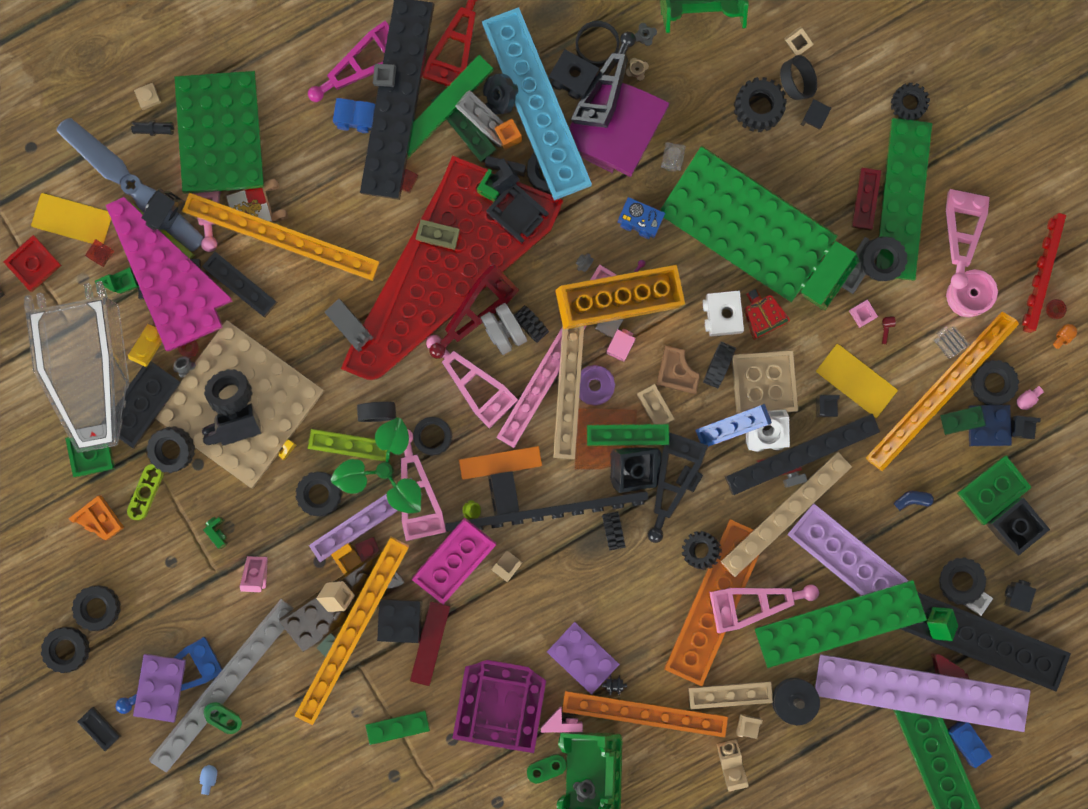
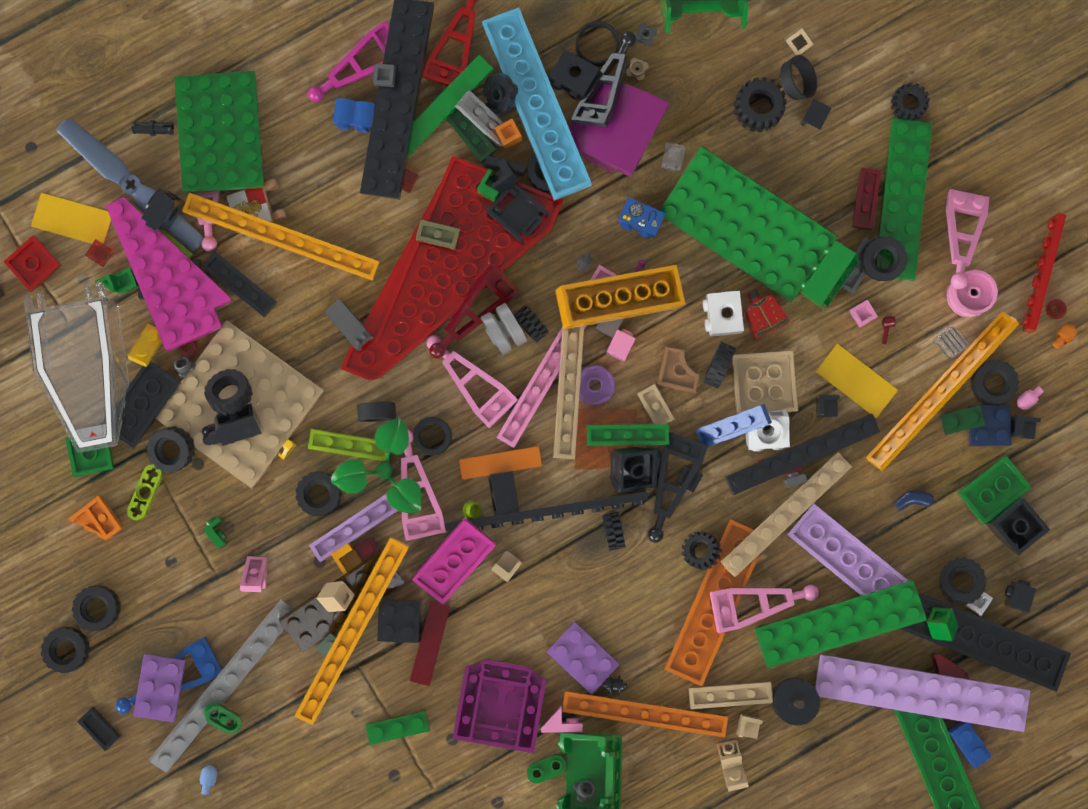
(147, 96): tan plate -> none

